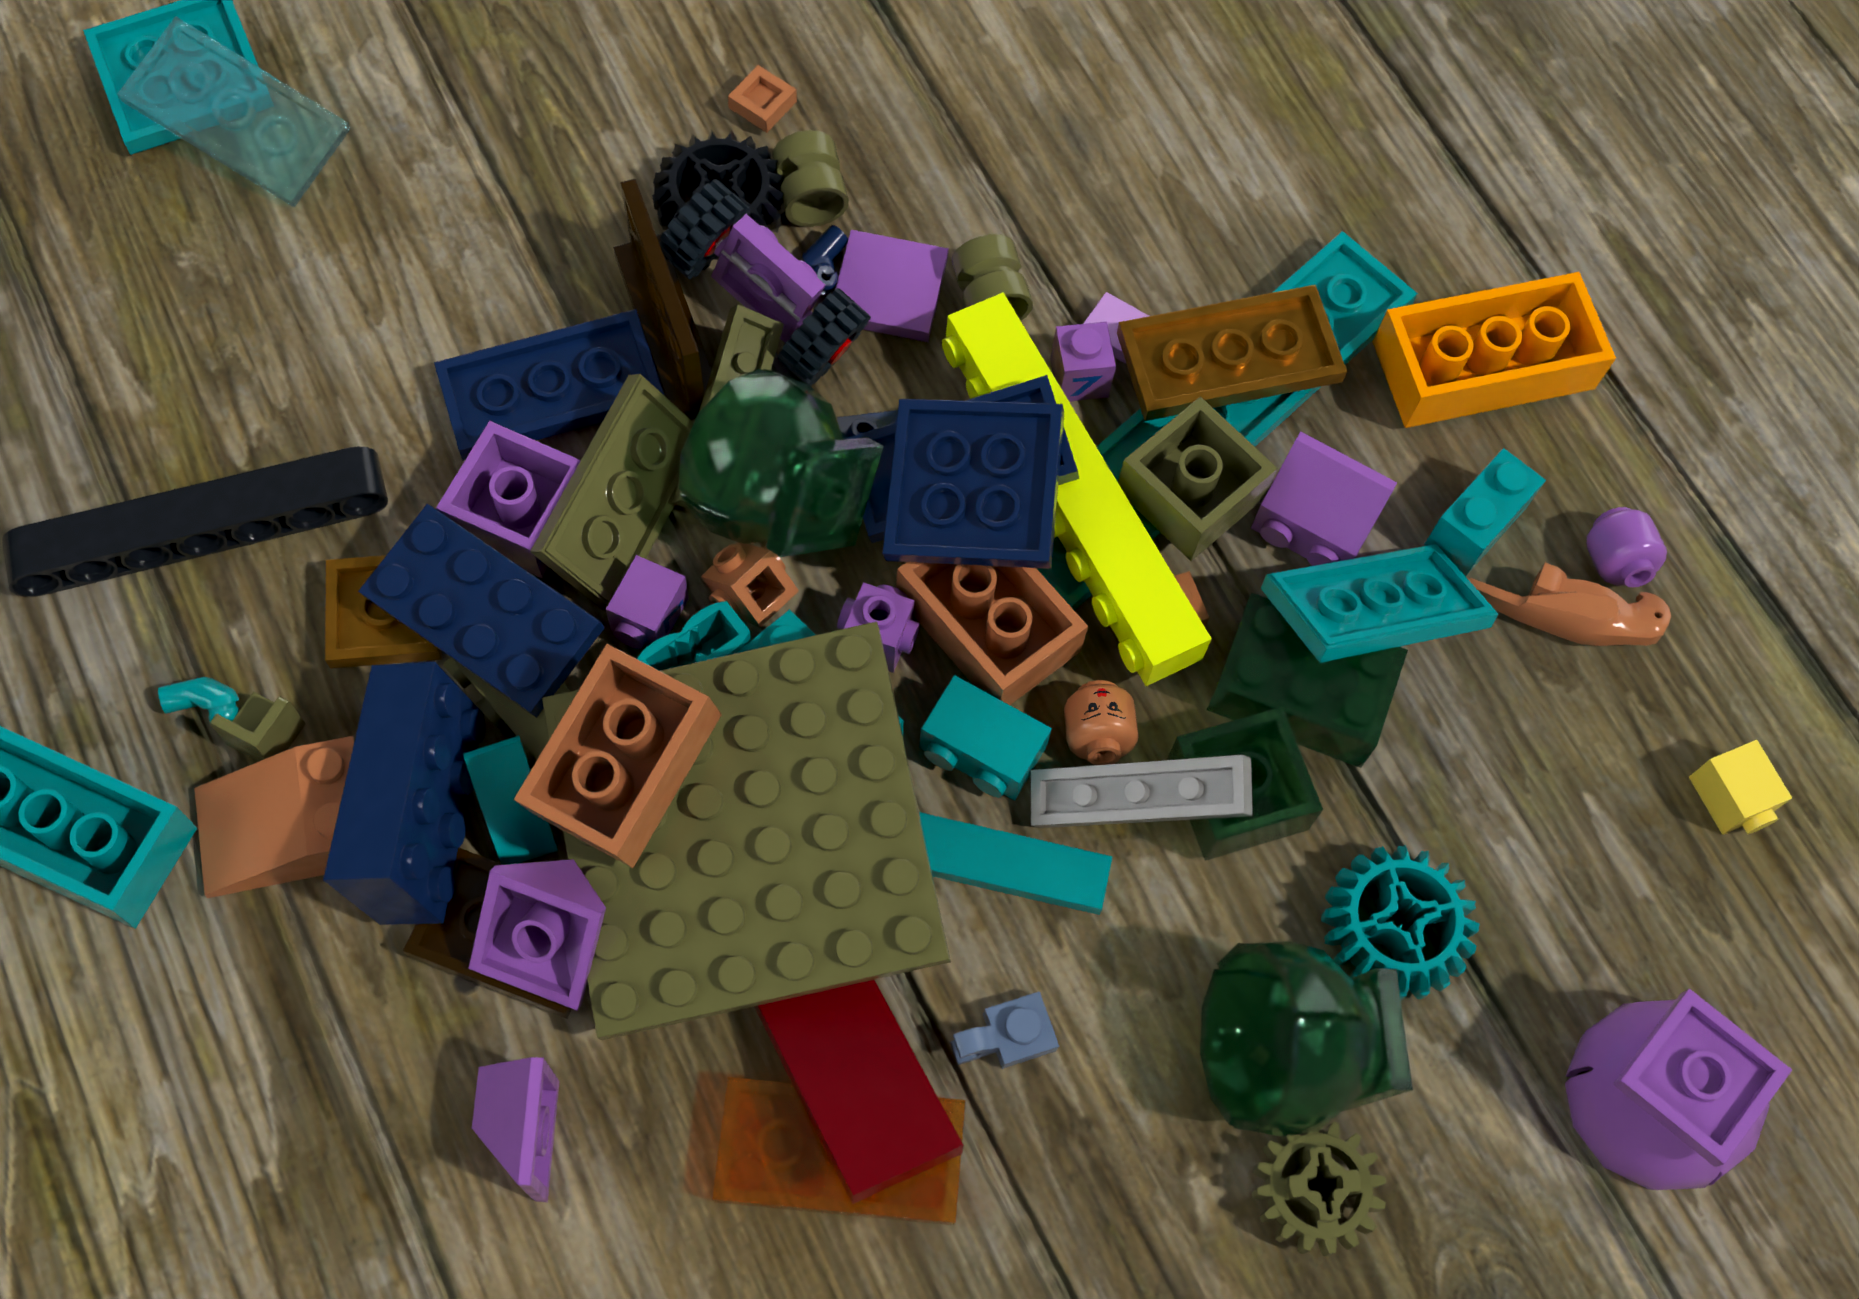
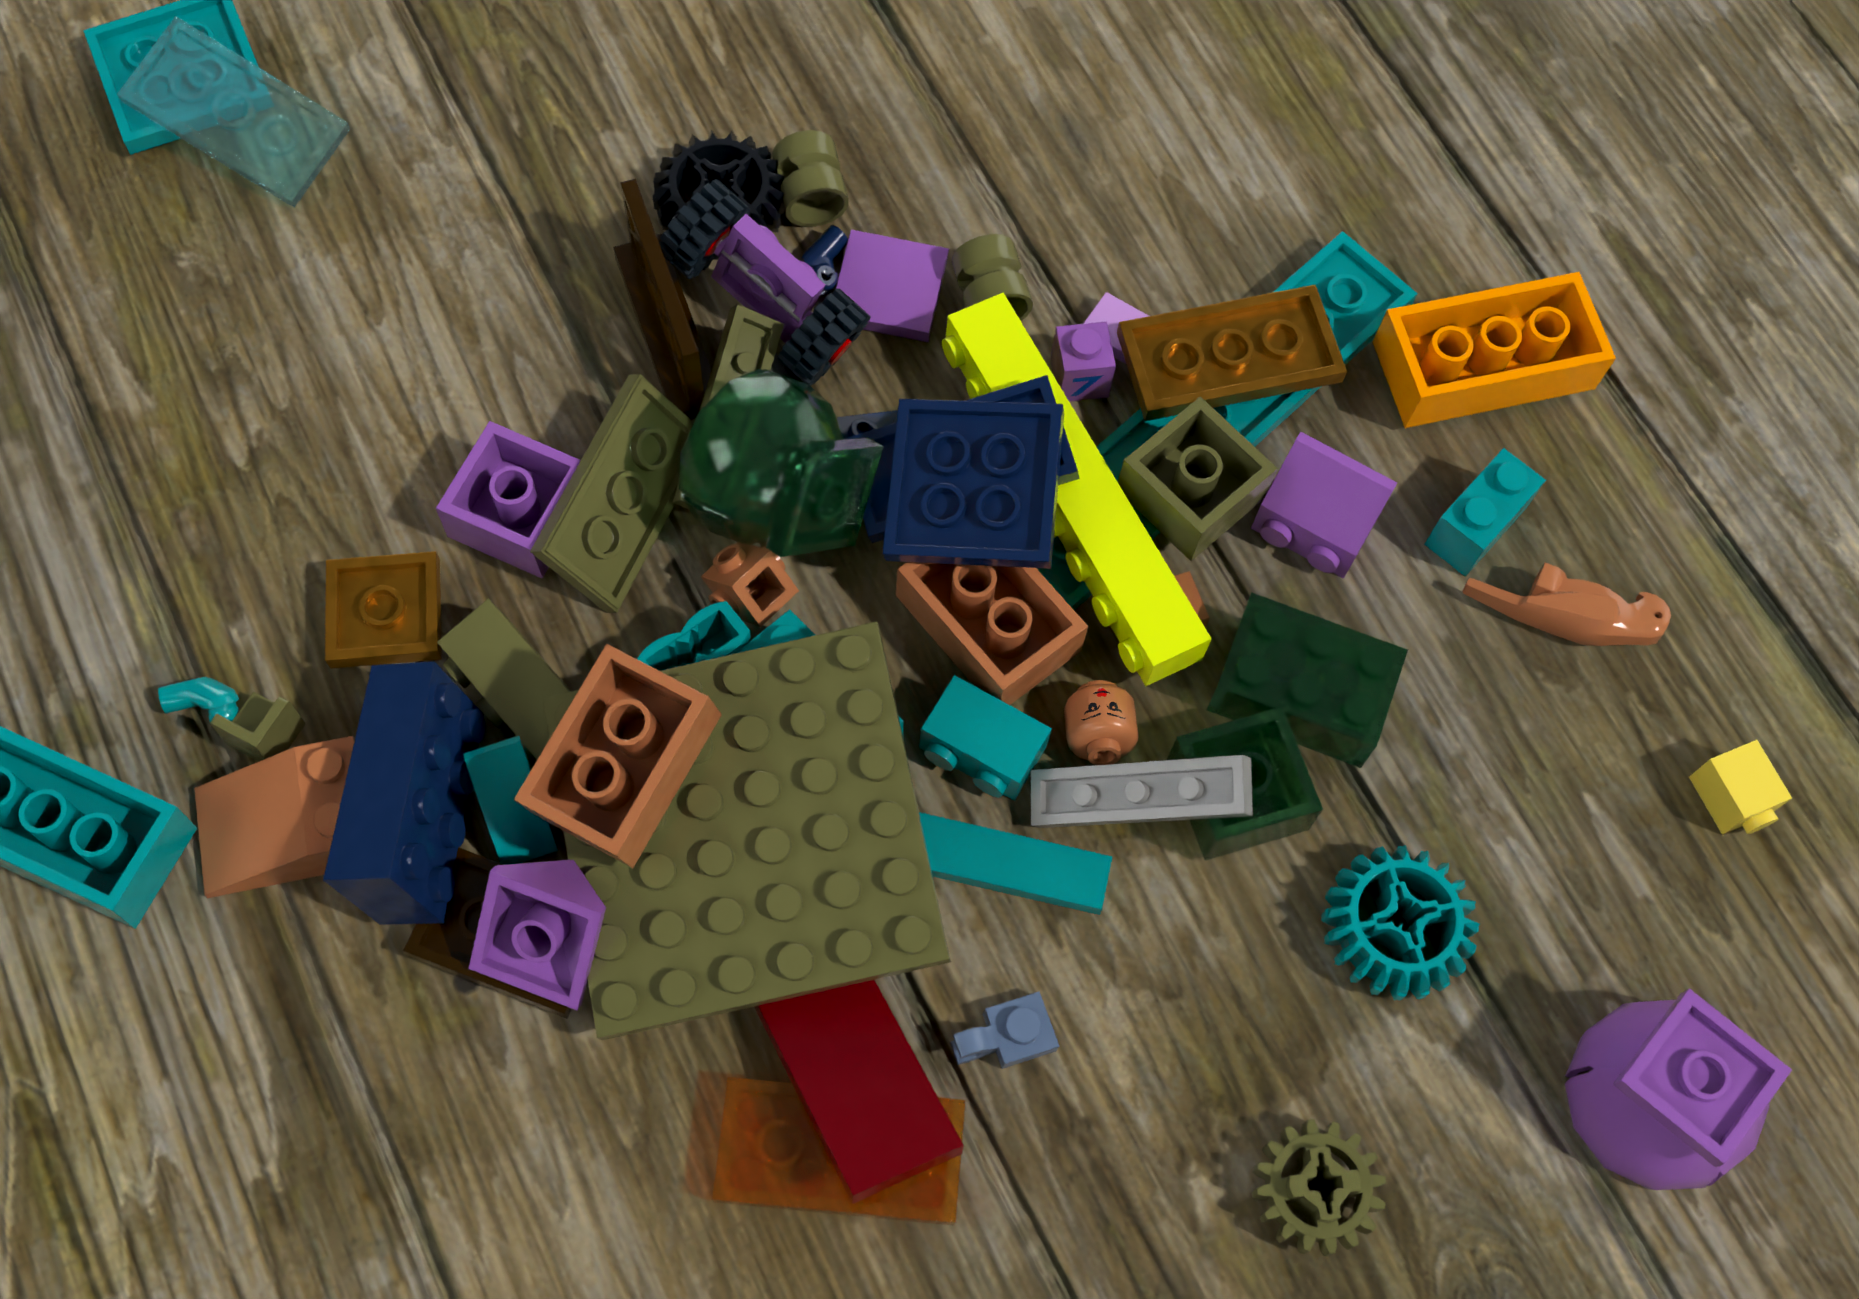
(193, 521): black beam -> none
(482, 609): dark blue plate -> none
(517, 1119): medium lavender slope -> none
(545, 380): dark blue plate -> none
(646, 603): medium lavender brick -> none
(762, 98): nougat plate -> none
(891, 611): medium lavender brick -> none
(1299, 1038): clear green plate -> none
(1378, 602): teal tile -> none
(1626, 547): medium lavender head -> none

